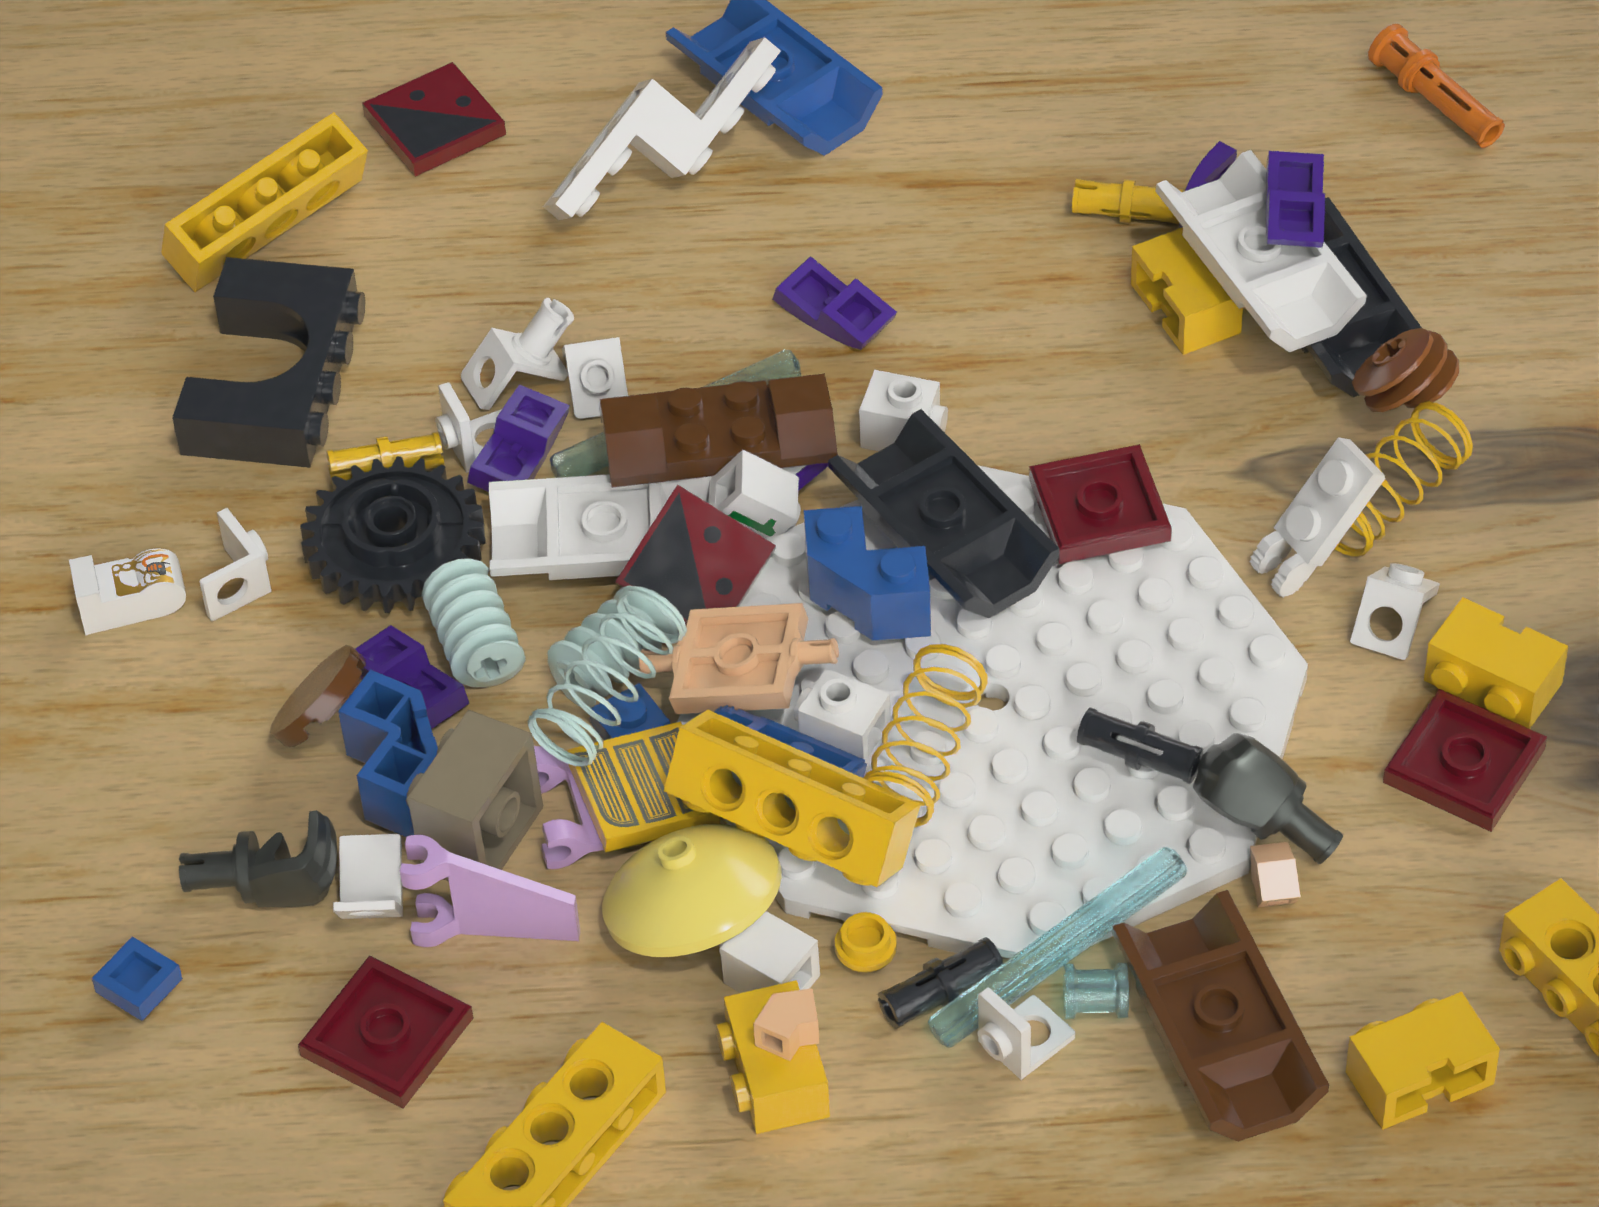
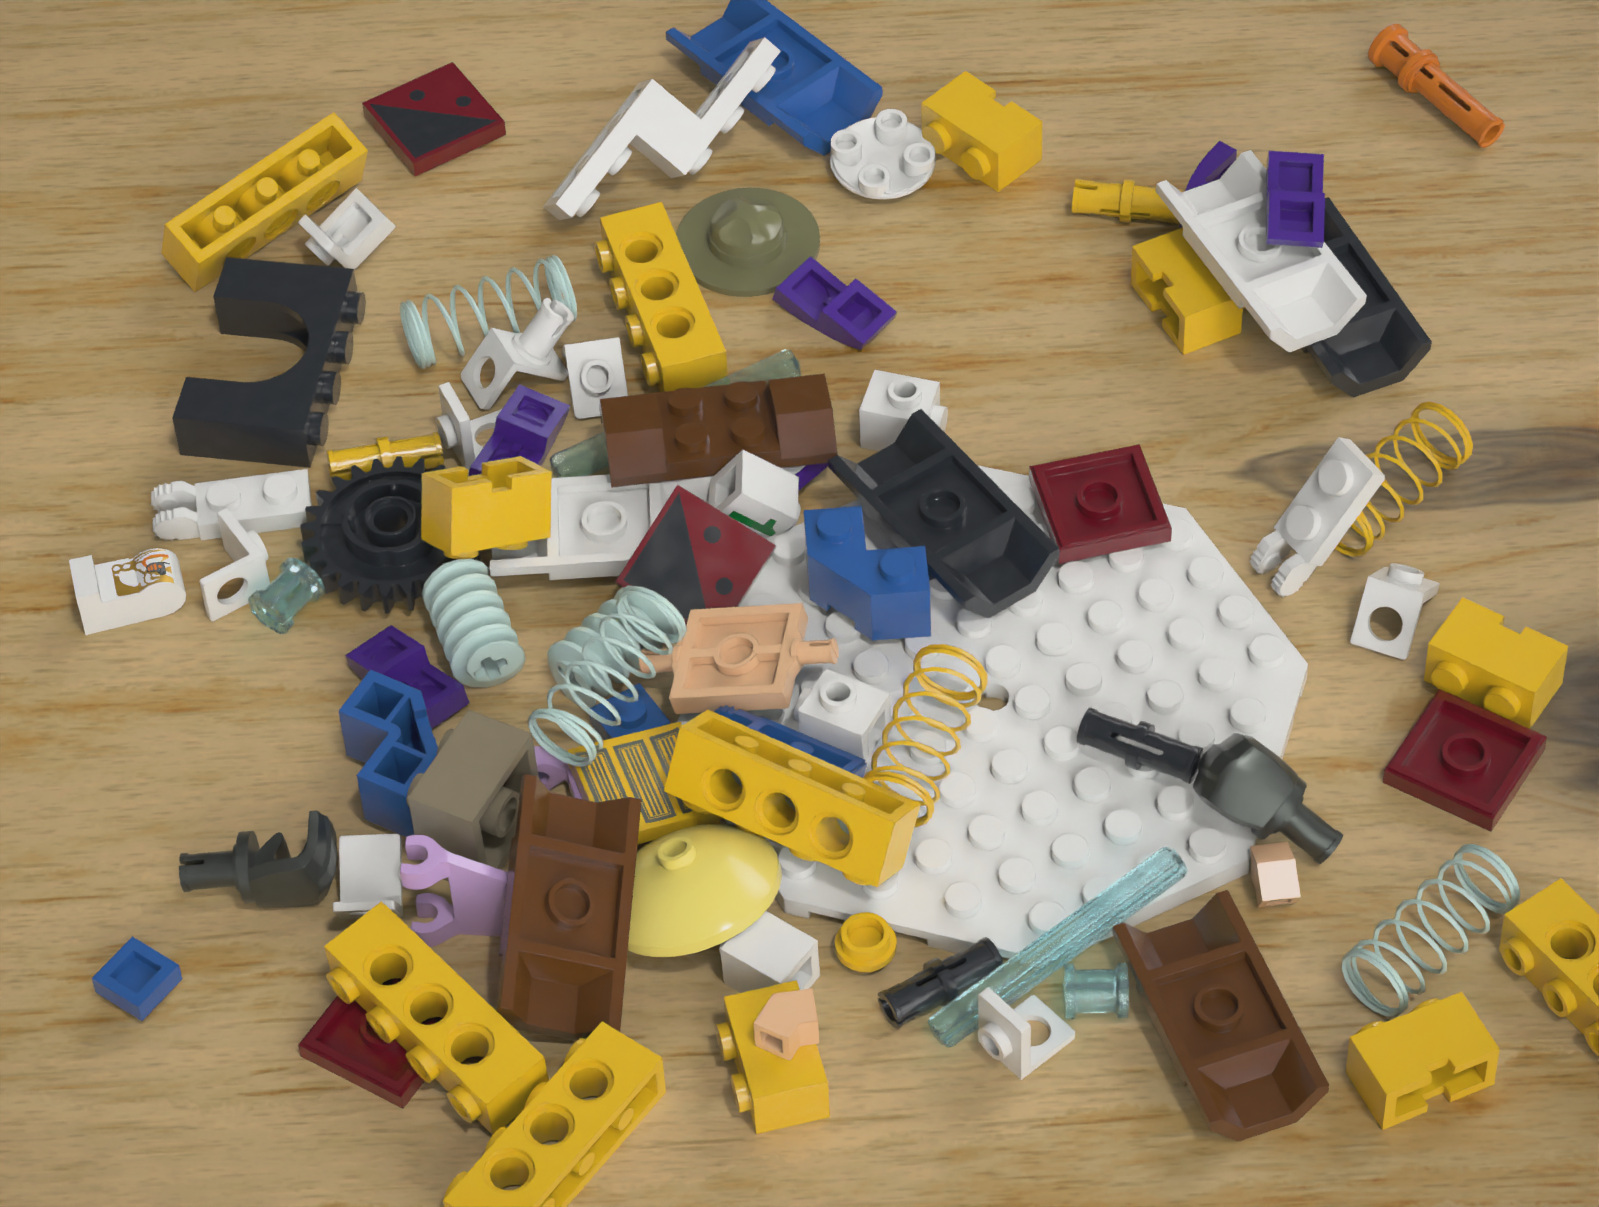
(256, 502): none -> white hinge
(286, 595): none -> clear light blue bush
(318, 695): reddish brown tile -> none
(348, 232): none -> white bracket
(385, 948): none -> yellow brick
(418, 332): none -> light aqua piece
(488, 509): none -> yellow brick
(567, 912): none -> reddish brown piece
(661, 299): none -> yellow brick
(747, 240): none -> olive hat
(882, 156): none -> white dish
(979, 133): none -> yellow brick
(1407, 371): dark orange piece -> none
(1470, 891): none -> light aqua piece

